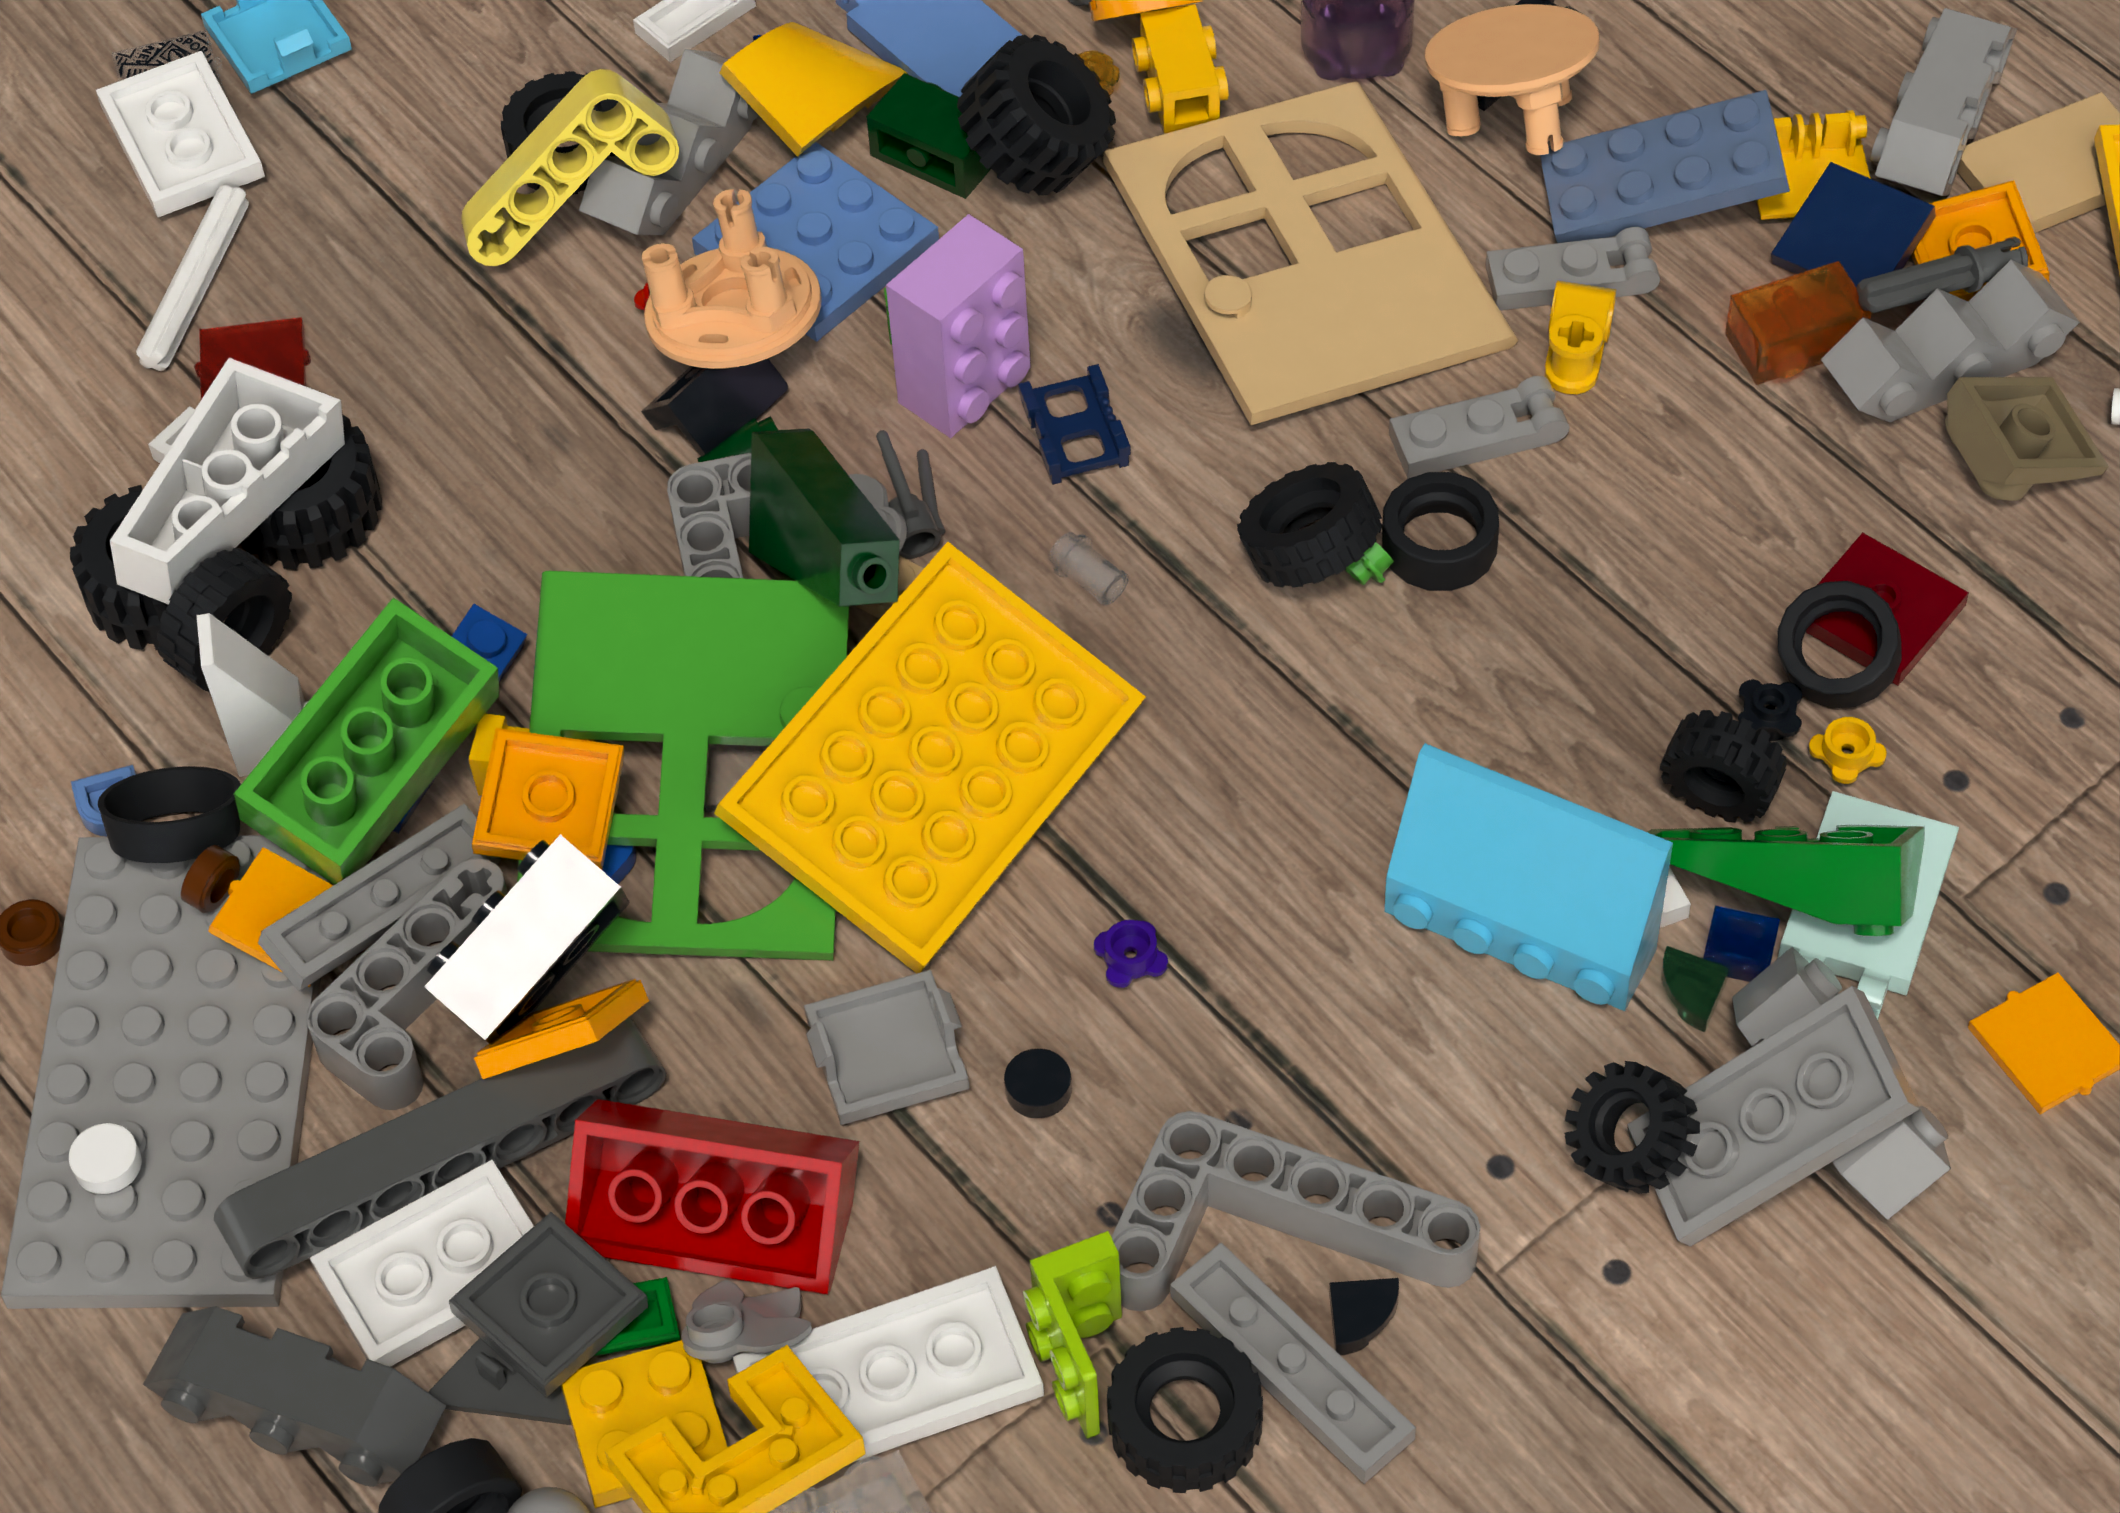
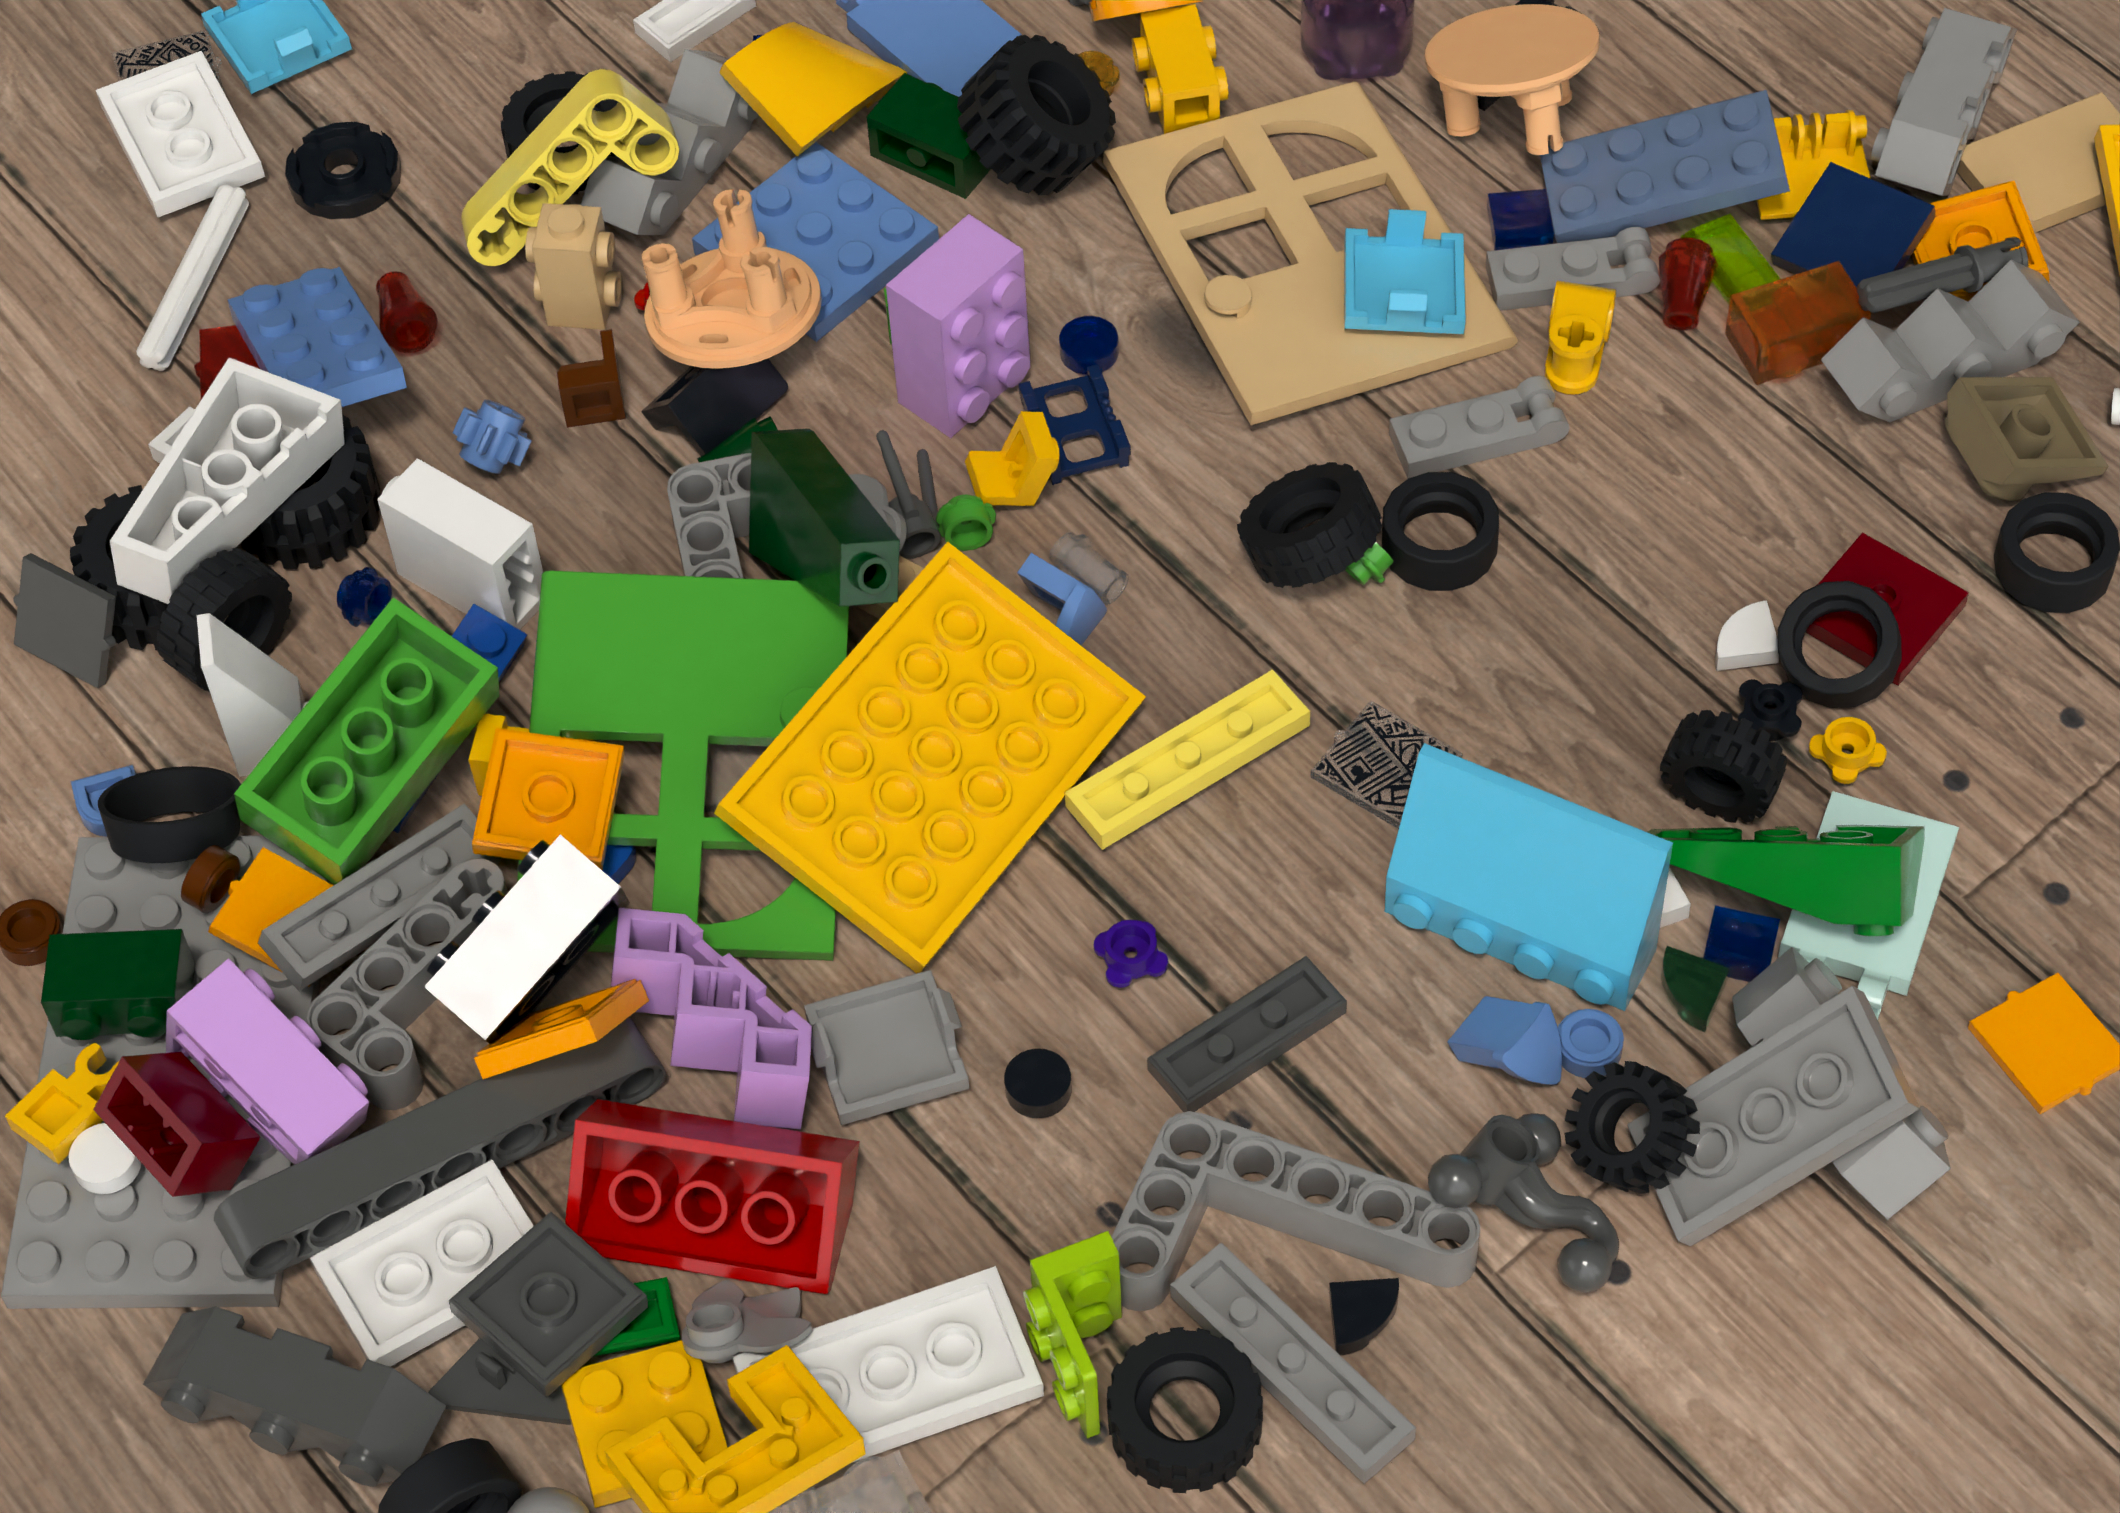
(62, 1107): none -> yellow plate
(64, 620): none -> dark grey piece
(115, 982): none -> dark green brick
(176, 1123): none -> dark red brick
(267, 1063): none -> lavender wedge
(318, 336): none -> medium blue plate
(350, 193): none -> black tile
(363, 596): none -> clear blue plate
(404, 315): none -> clear red cone
(461, 545): none -> white brick
(492, 436): none -> medium blue gear
(574, 266): none -> tan brick
(593, 388): none -> reddish brown panel
(718, 1014): none -> lavender brick
(966, 522): none -> bright green plate
(1020, 468): none -> yellow bracket
(1078, 603): none -> medium blue tile
(1087, 343): none -> clear blue tile
(1187, 759): none -> light yellow plate
(1246, 1035): none -> dark grey tile
(1375, 761): none -> clear piece
(1404, 279): none -> medium azure piece
(1504, 1171): none -> dark grey piece
(1512, 1038): none -> medium blue tile
(1520, 219): none -> clear blue tile
(1589, 1042): none -> medium blue tile
(1685, 280): none -> clear red cone
(1738, 259): none -> clear neon green tile
(1747, 639): none -> white tile
(2069, 517): none -> black tyre

